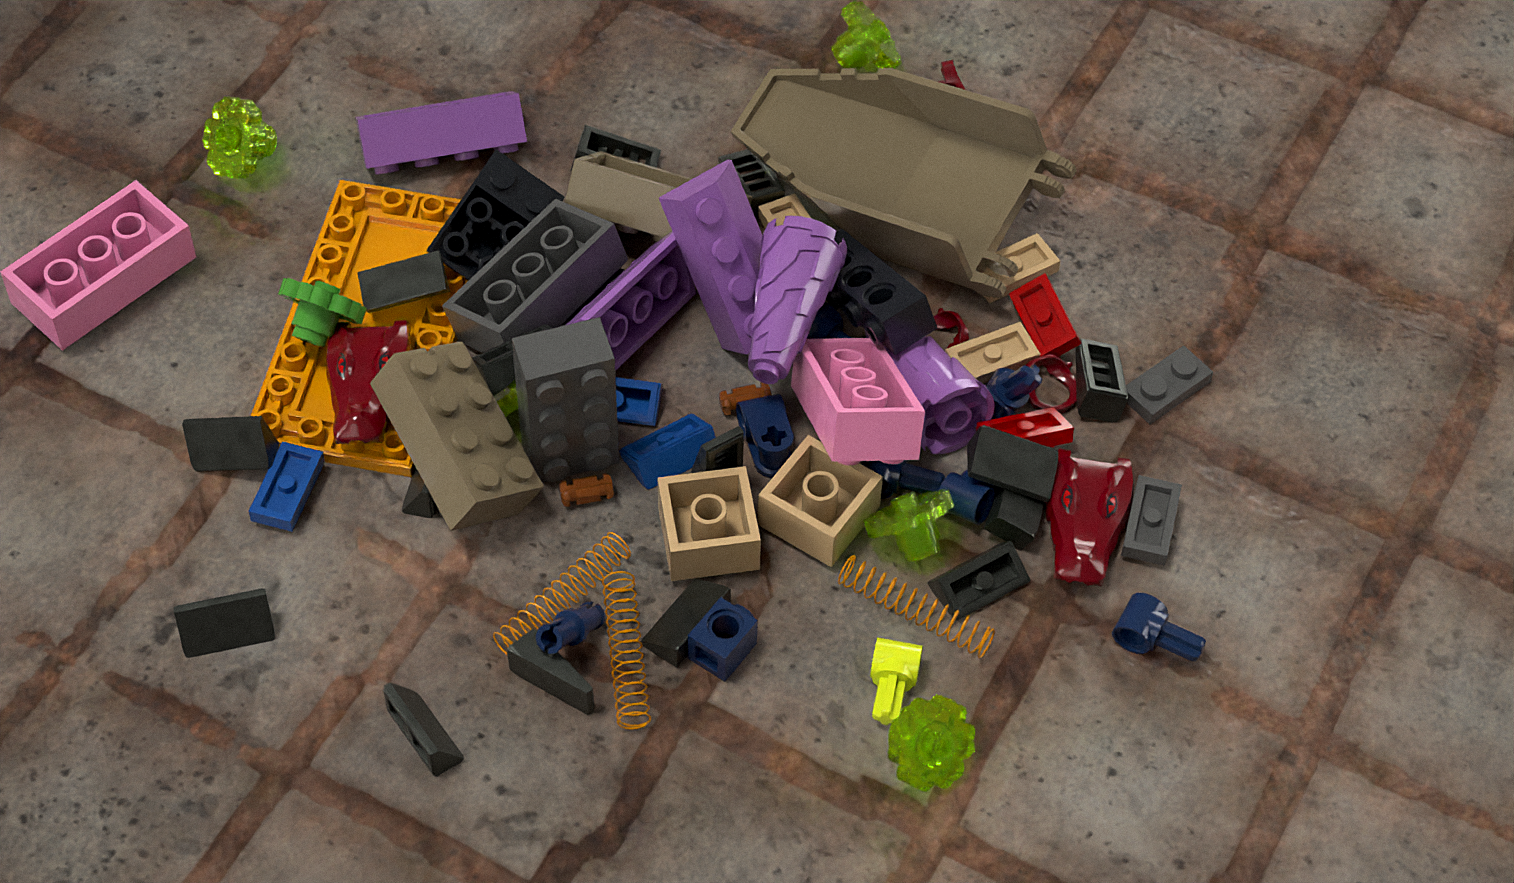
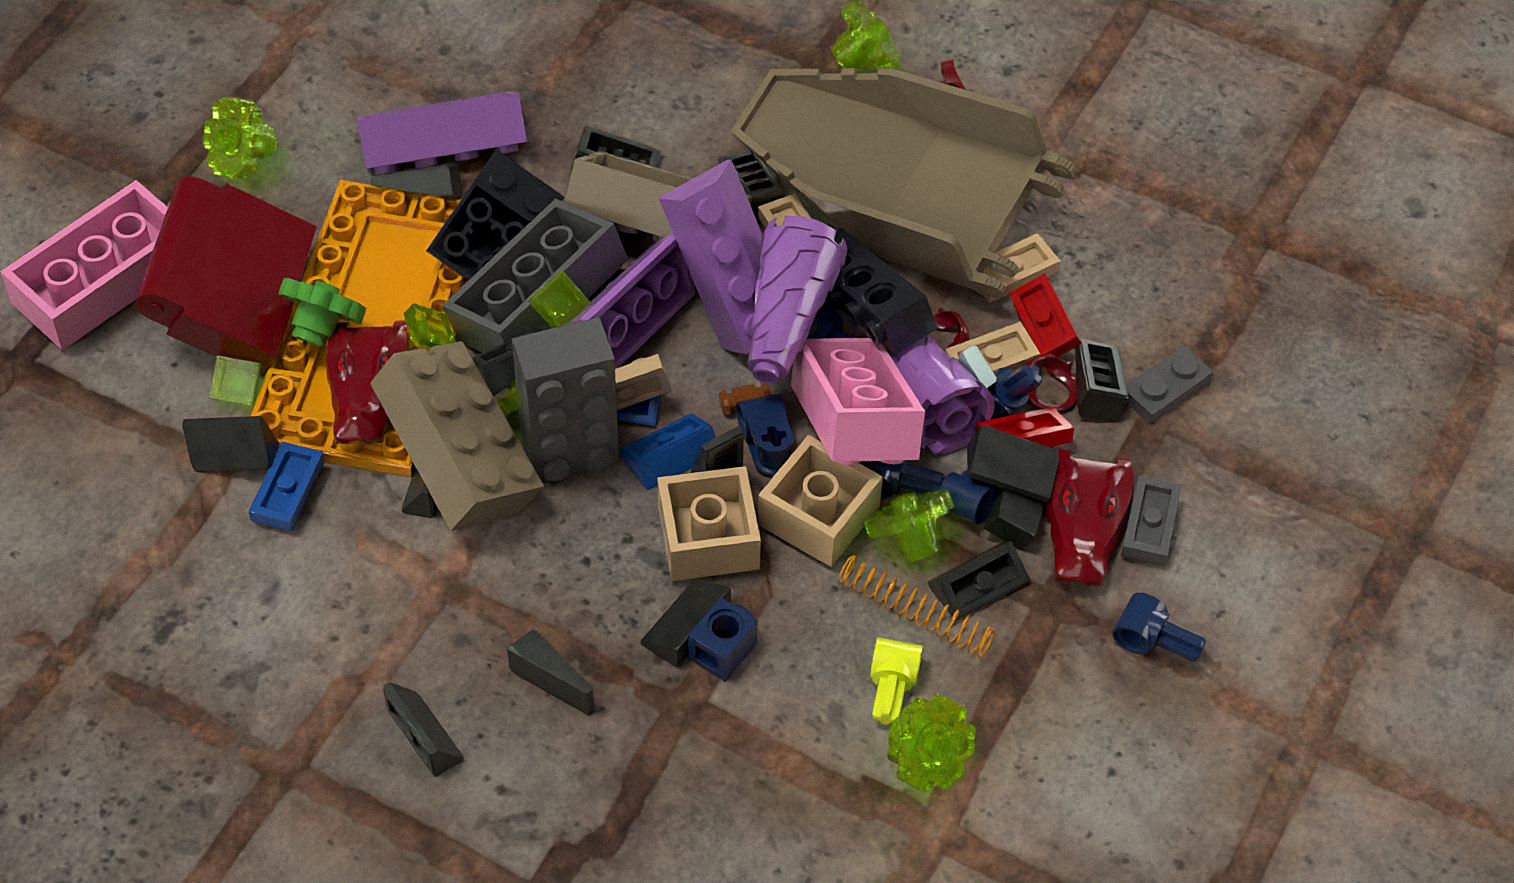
(222, 271): none -> dark red piece
(224, 623): pearl dark grey slope -> none
(235, 380): none -> clear neon green plate
(403, 282): pearl dark grey slope -> none
(428, 327): none -> clear neon green plate
(432, 180): none -> pearl dark grey slope
(559, 301): none -> clear neon green plate
(562, 583): light orange piece -> none
(570, 627): dark blue pin -> none
(586, 490): dark orange piece -> none
(624, 589): light orange piece -> none
(641, 381): none -> tan plate
(977, 365): none -> light aqua tile

